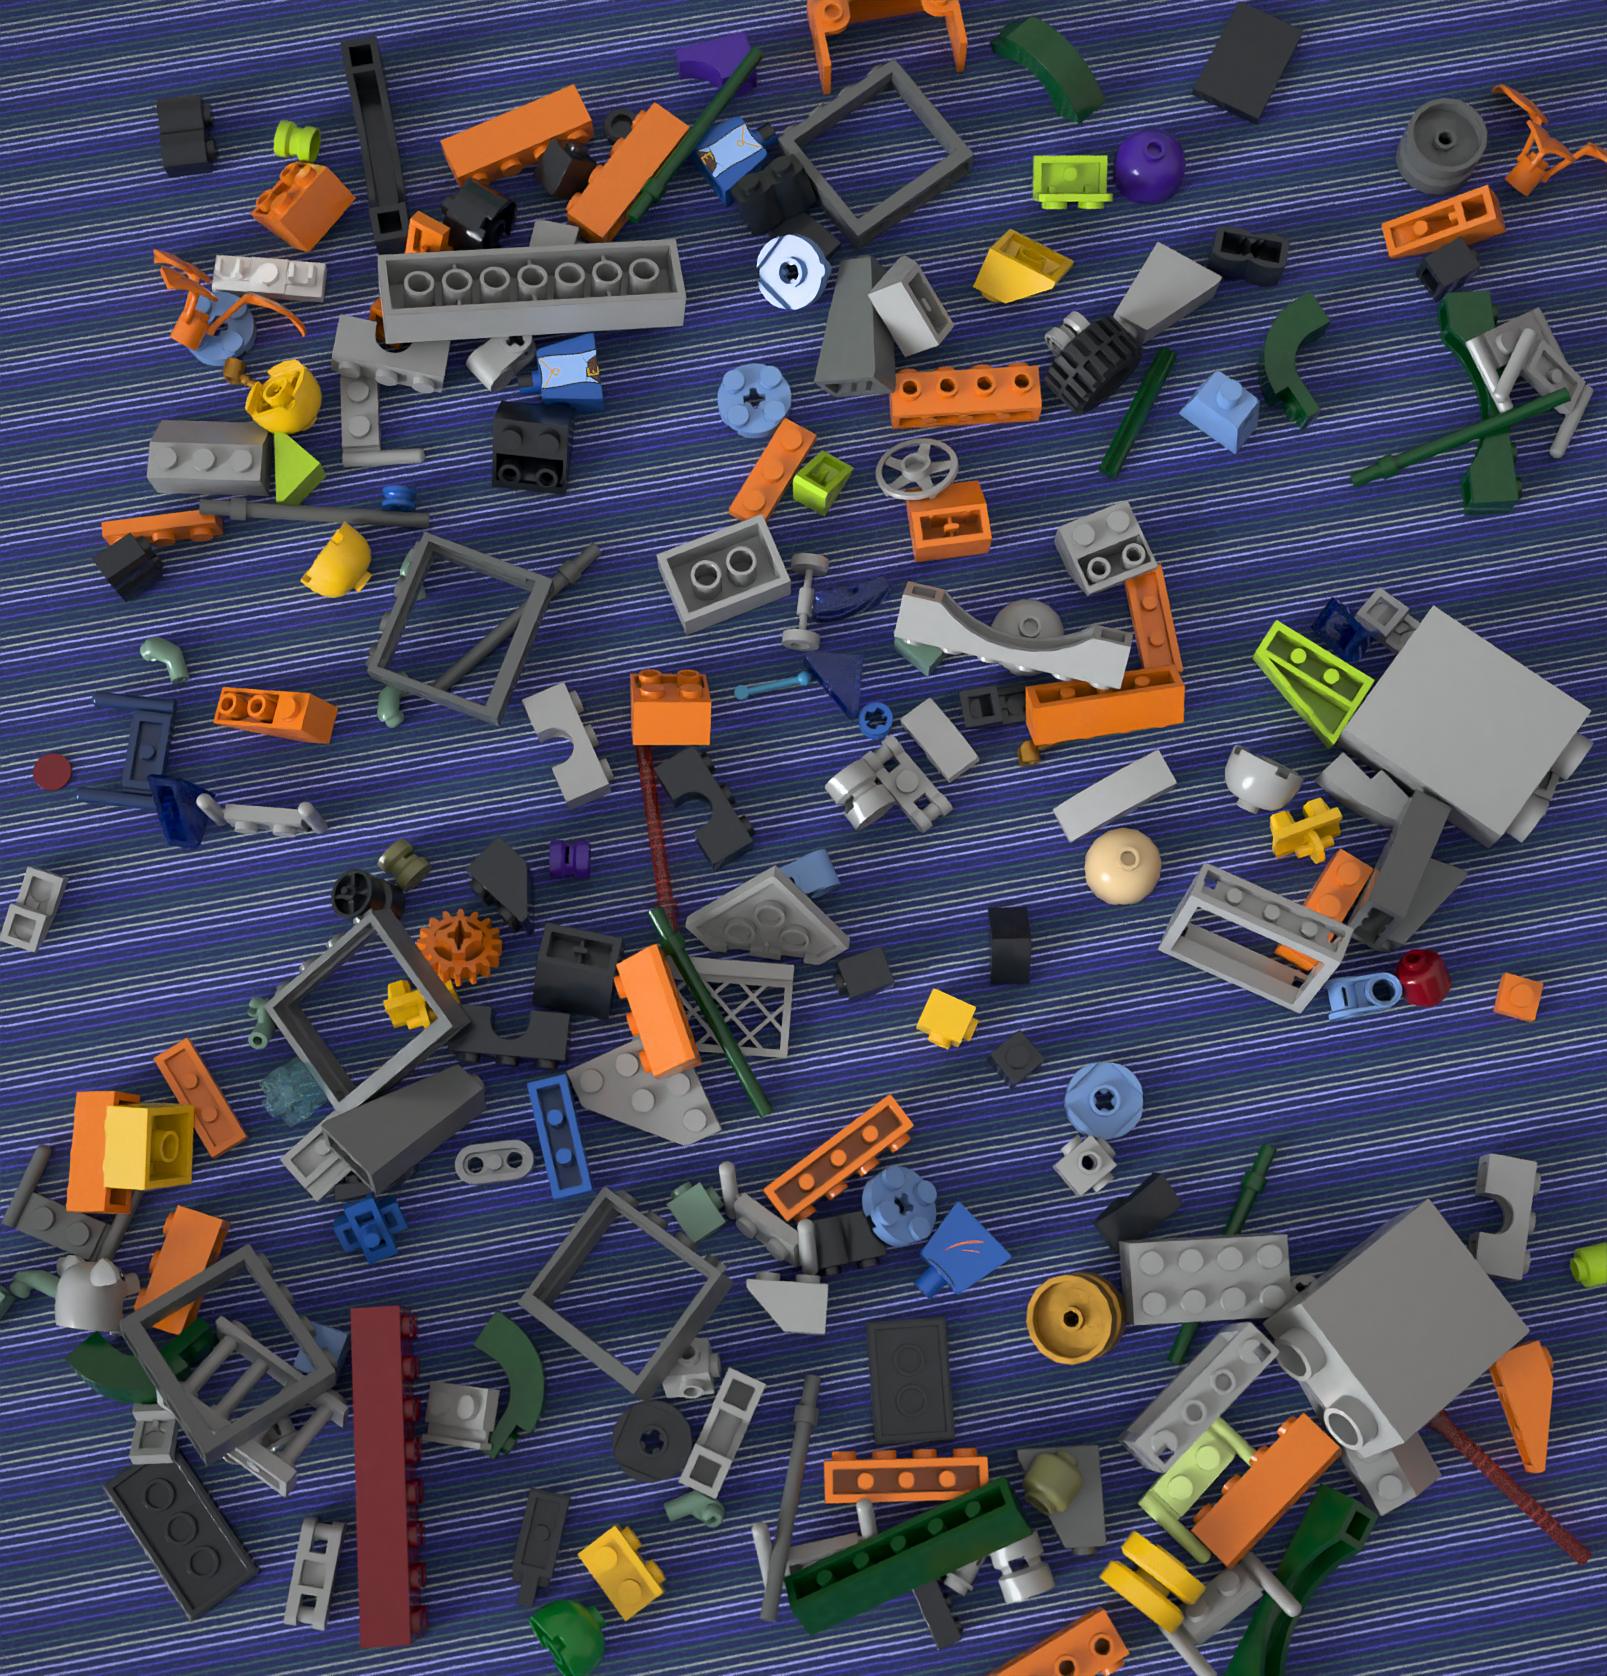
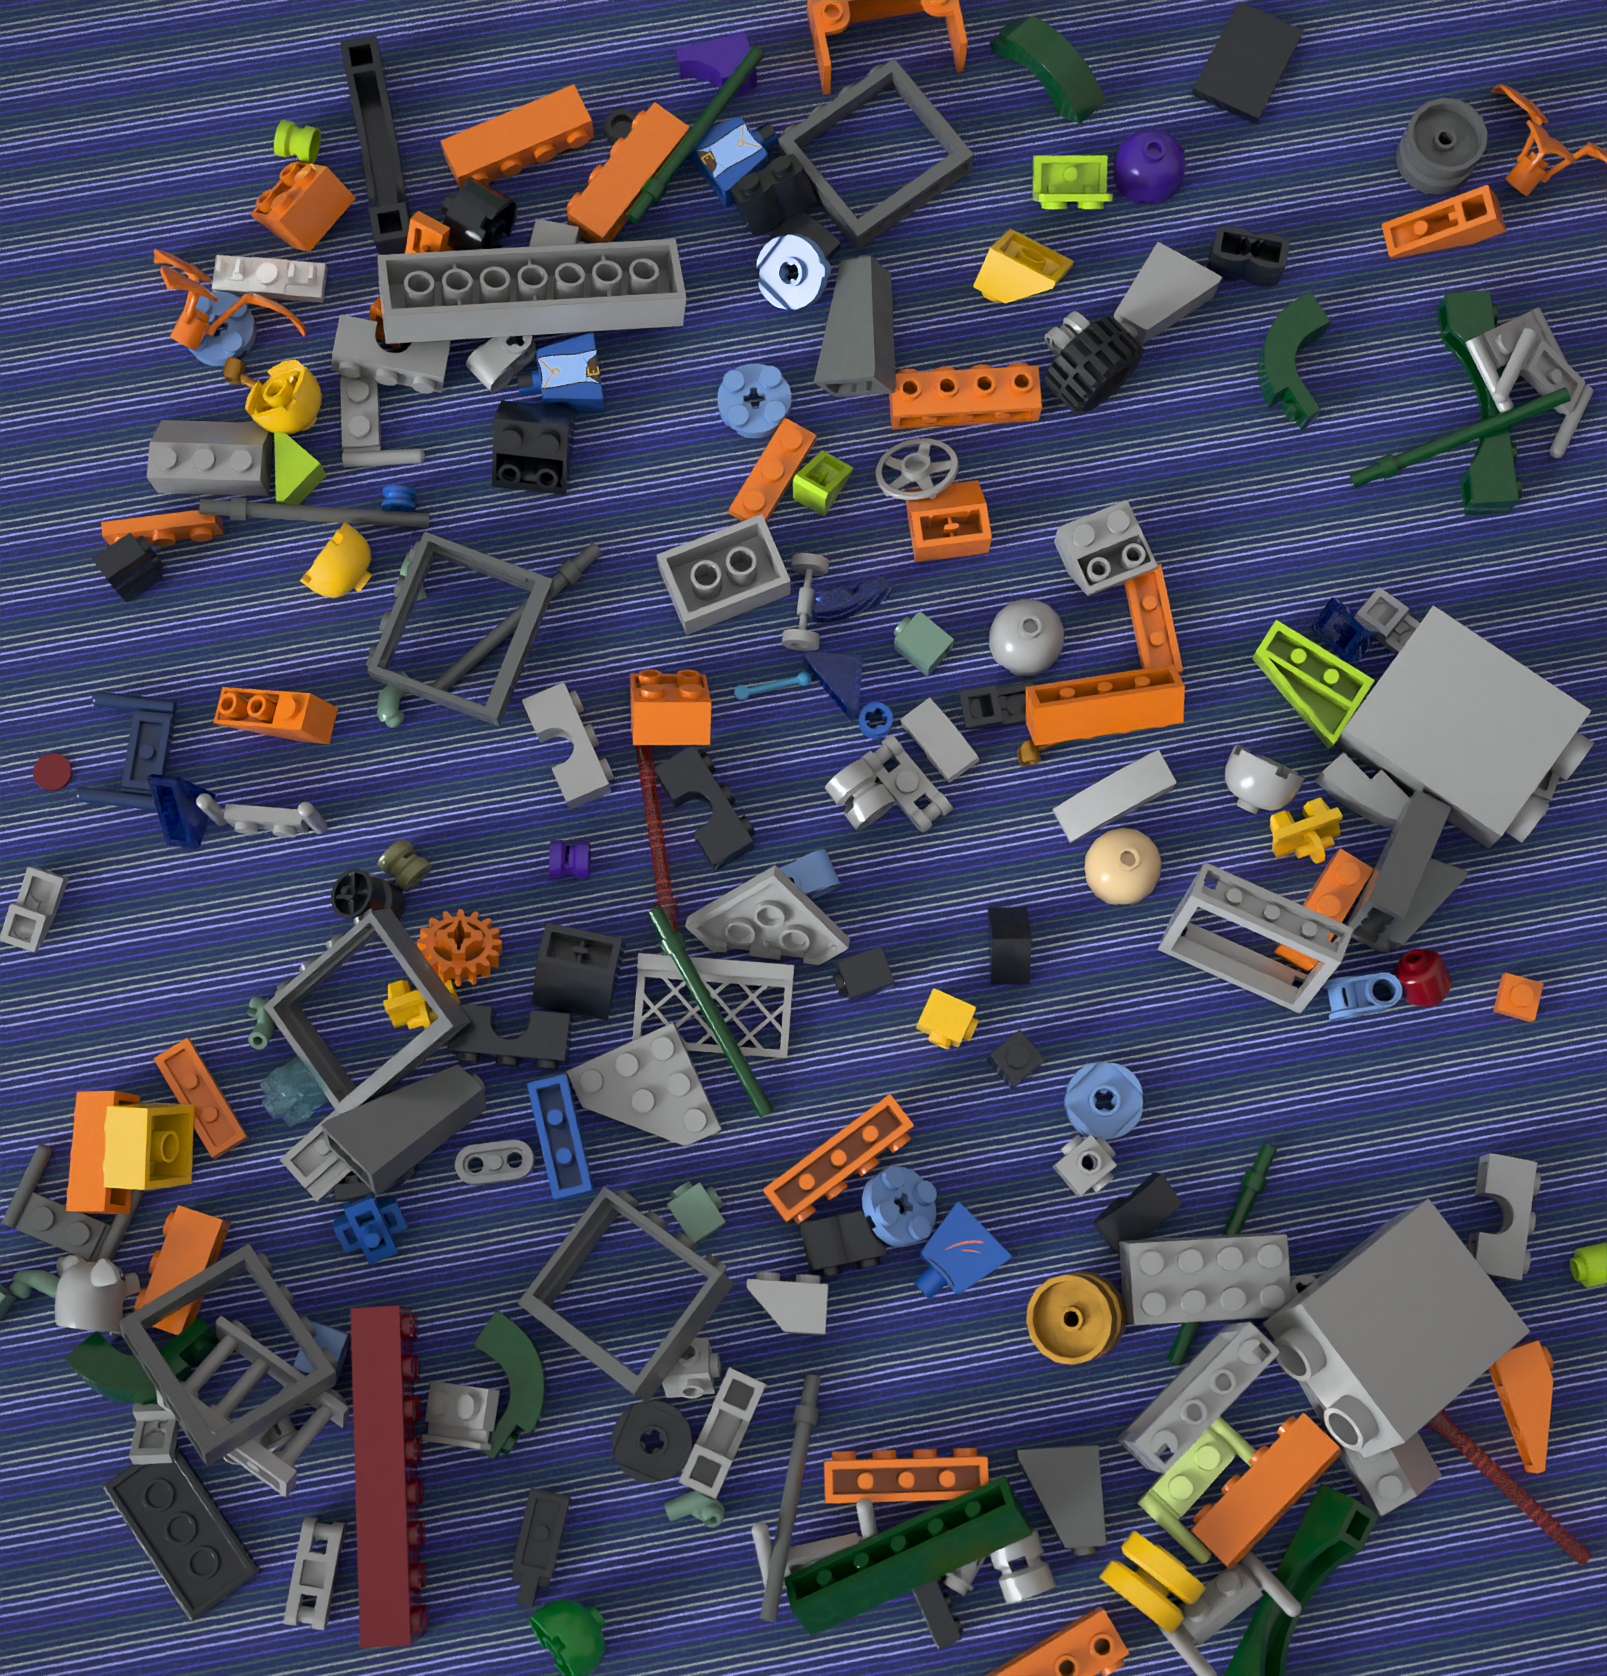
(160, 649): sand green arm -> none
(185, 135): black brick -> none
(506, 880): black slope -> none
(564, 168): black brick -> none
(623, 1571): yellow bracket -> none
(657, 1013): orange slope -> none
(758, 1222): light grey plate -> none
(910, 308): light grey slope -> none
(910, 1380): black tile -> none
(1052, 1482): olive head -> none
(1090, 655): arch -> none
(1138, 412): dark green axle -> none
(1223, 411): medium blue torso -> none
(1448, 268): black brick -> none

